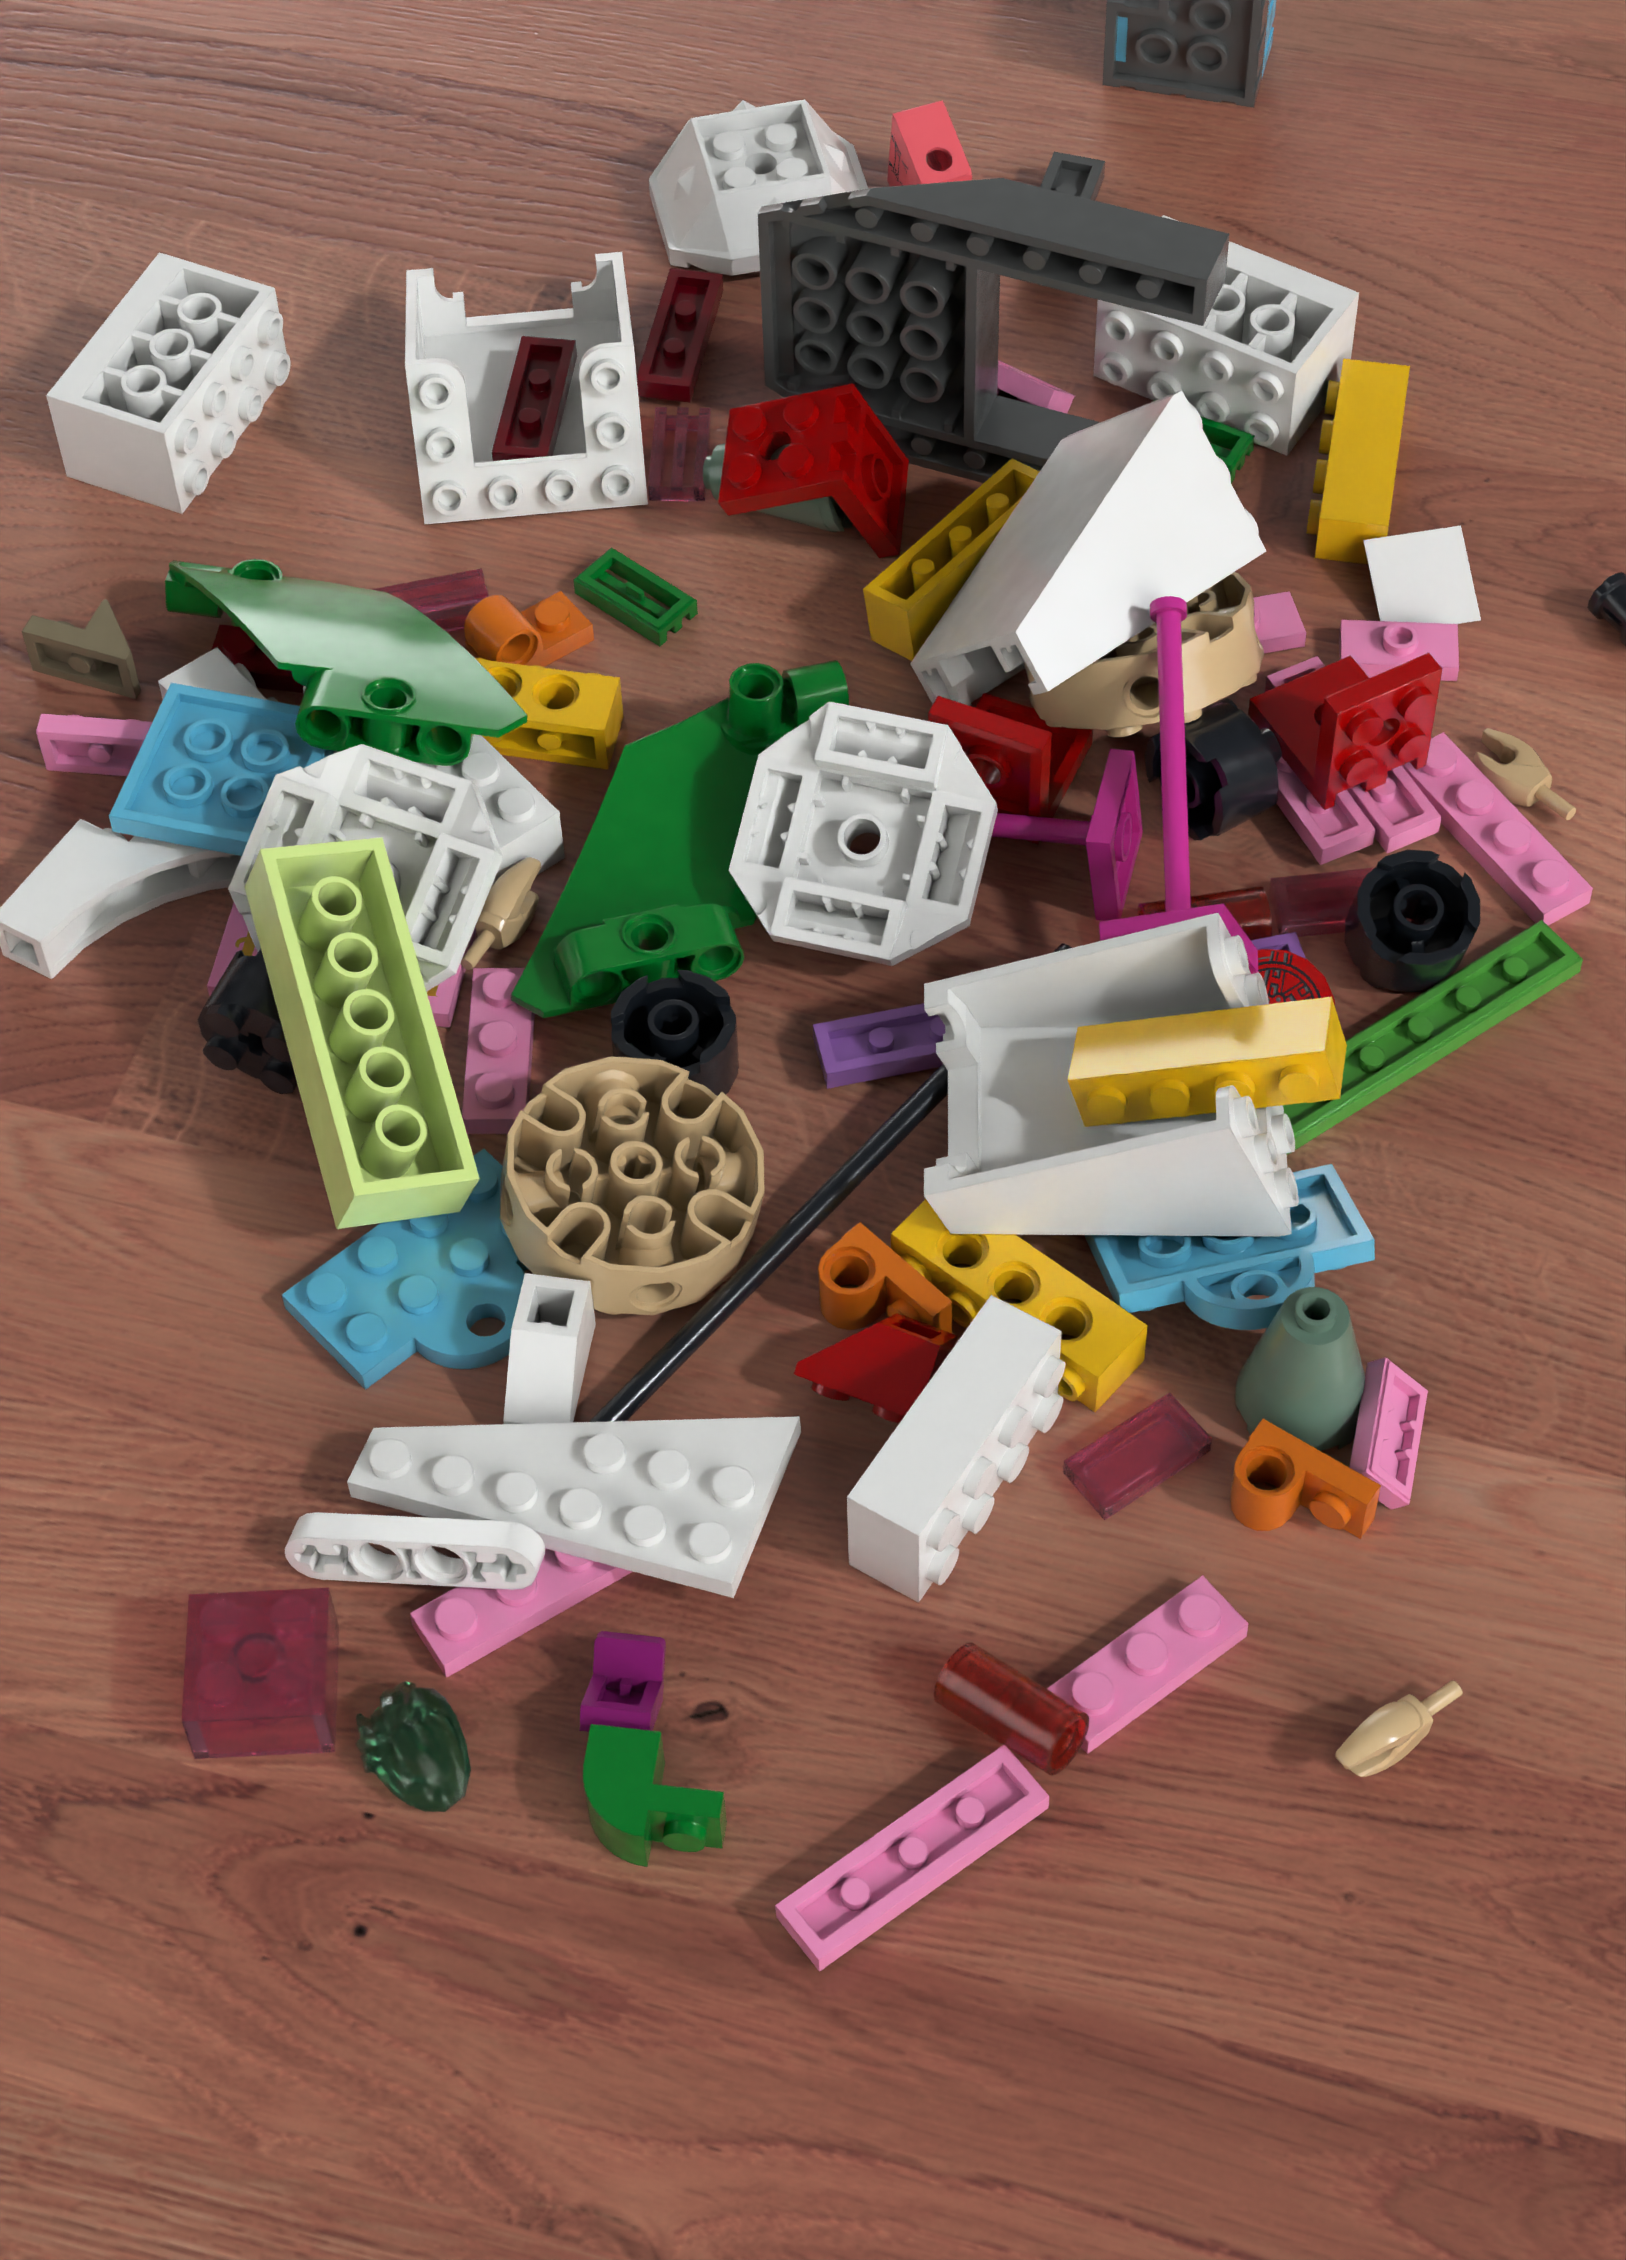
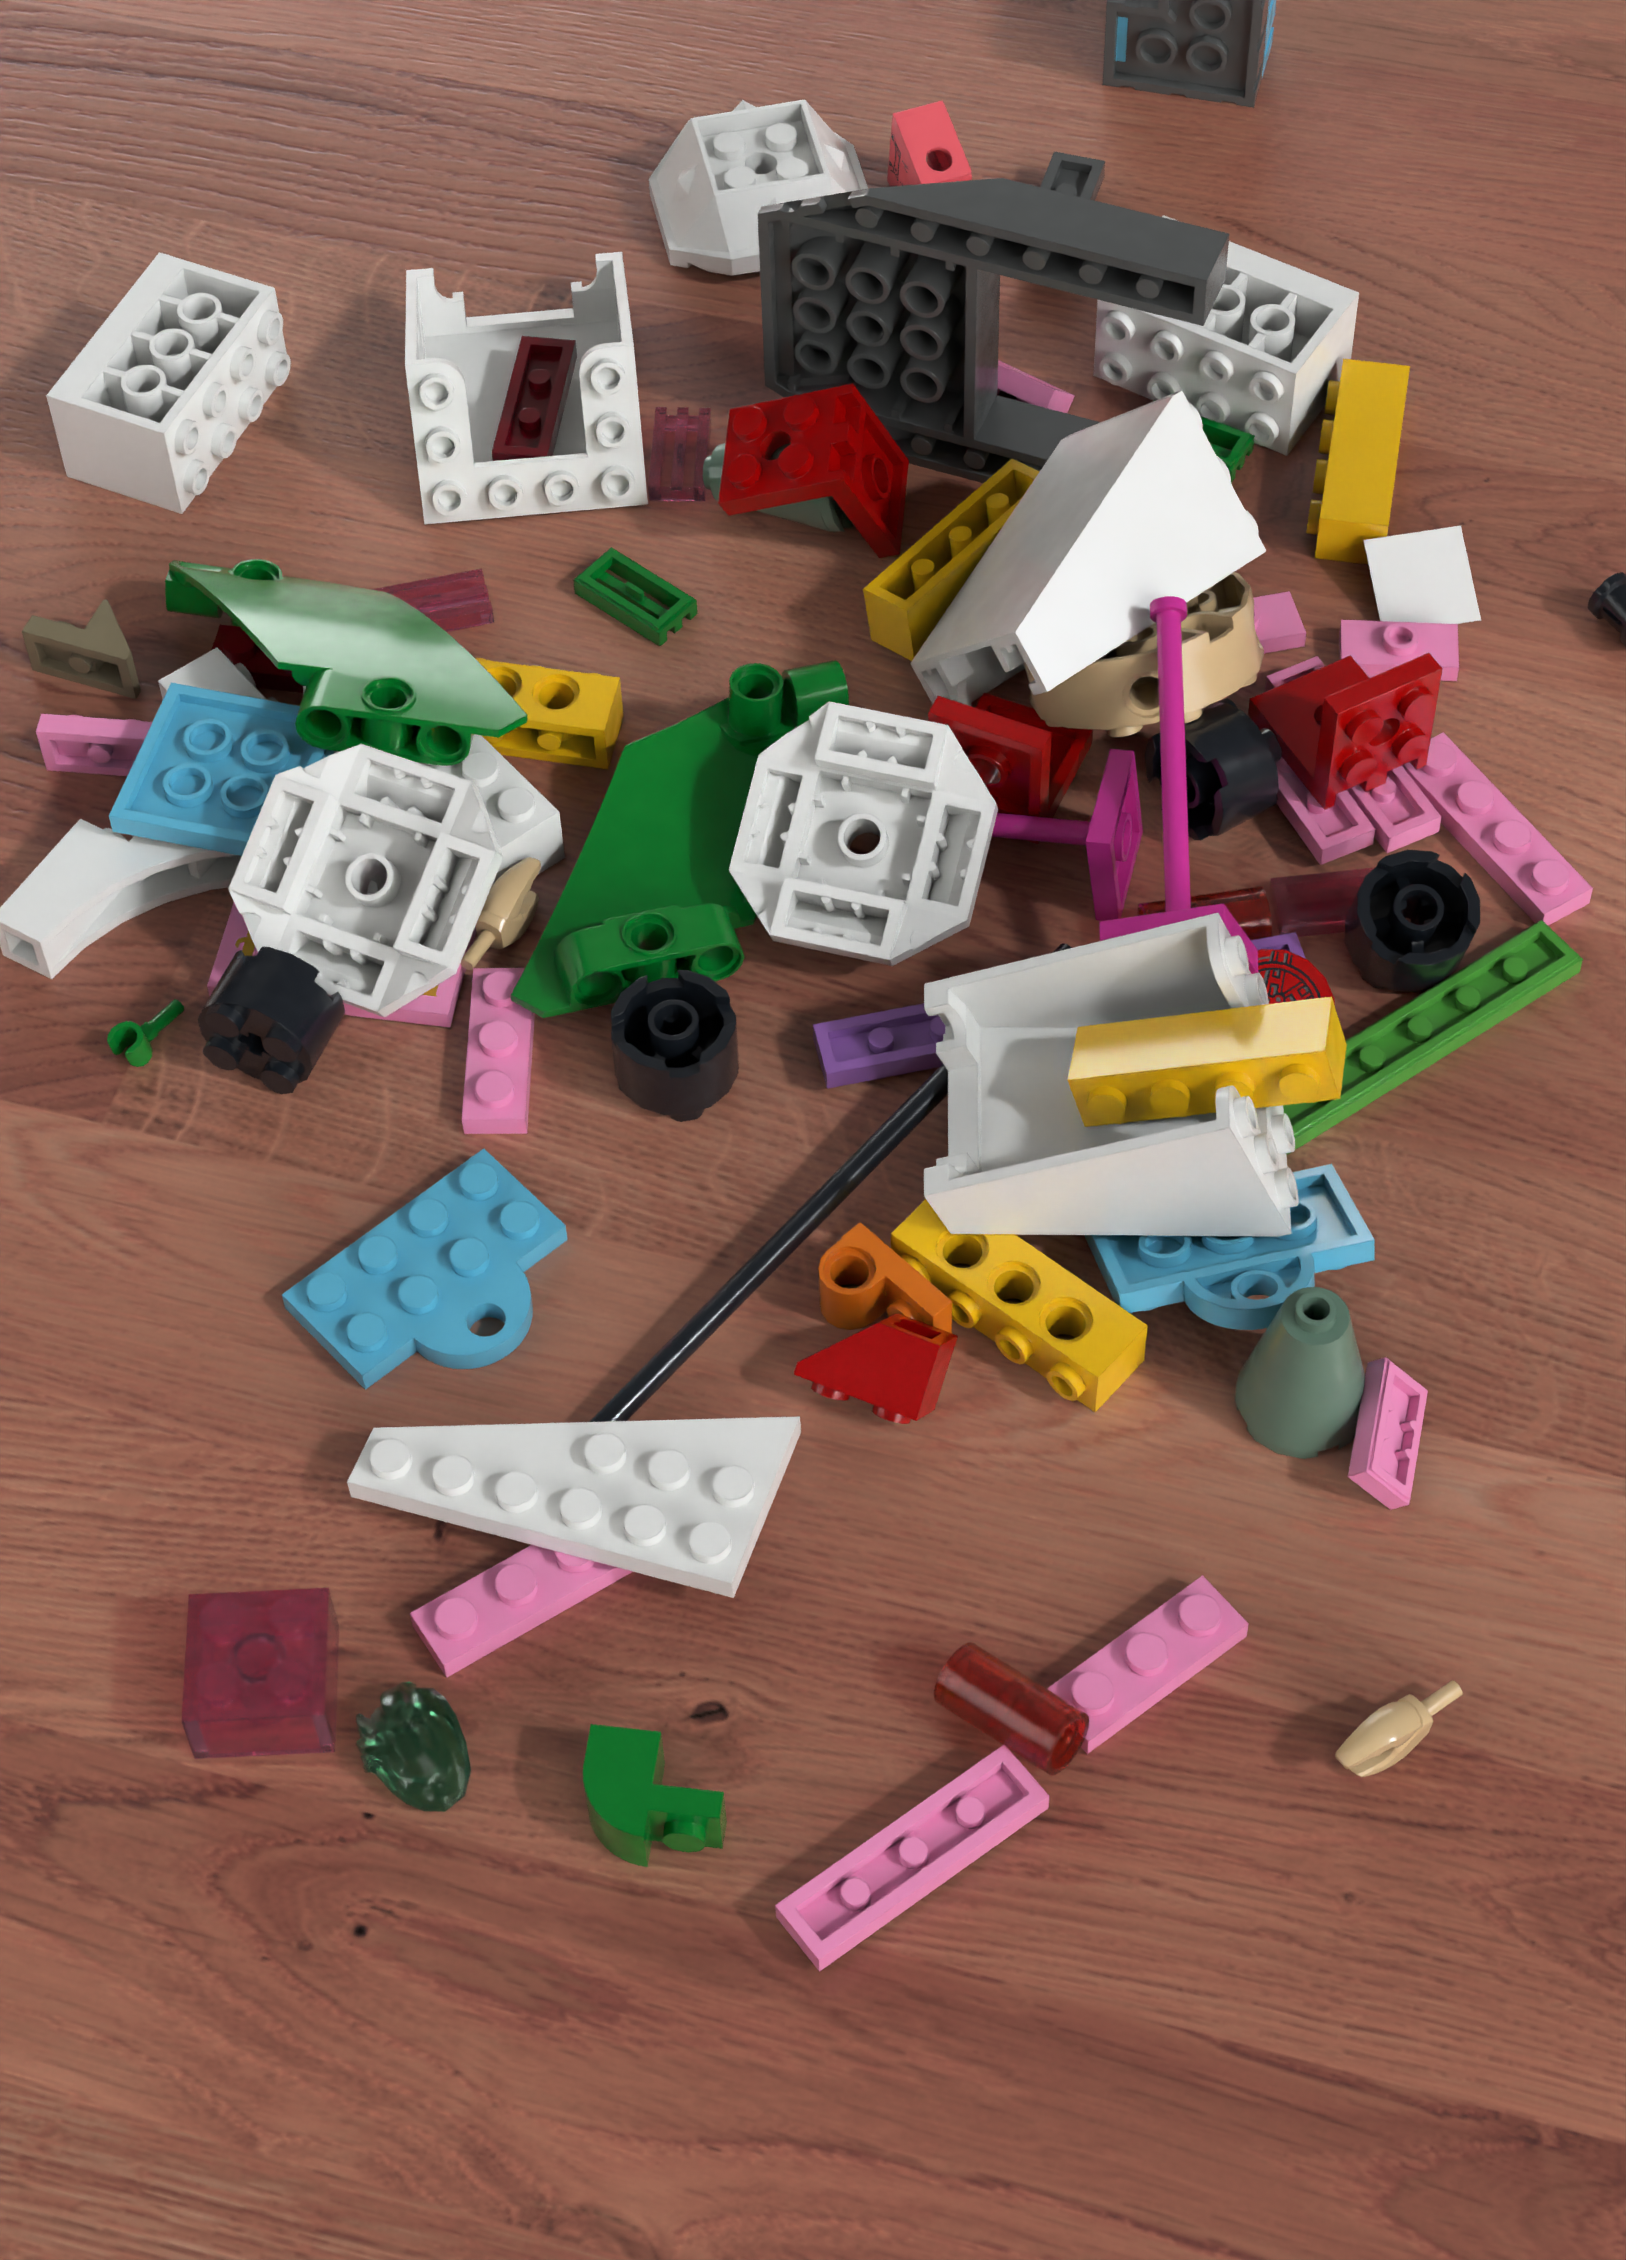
(130, 1032): none -> green hand
(360, 1032): yellowish green brick -> none
(489, 1550): white beam -> none
(528, 637): orange plate -> none
(548, 1349): white slope -> none
(625, 1682): magenta bracket -> none
(632, 1184): tan brick -> none
(679, 335): dark red plate -> none
(955, 1450): white brick -> none
(1137, 1456): clear pink tile -> none
(1302, 1477): orange plate -> none
(1523, 776): tan hand -> none

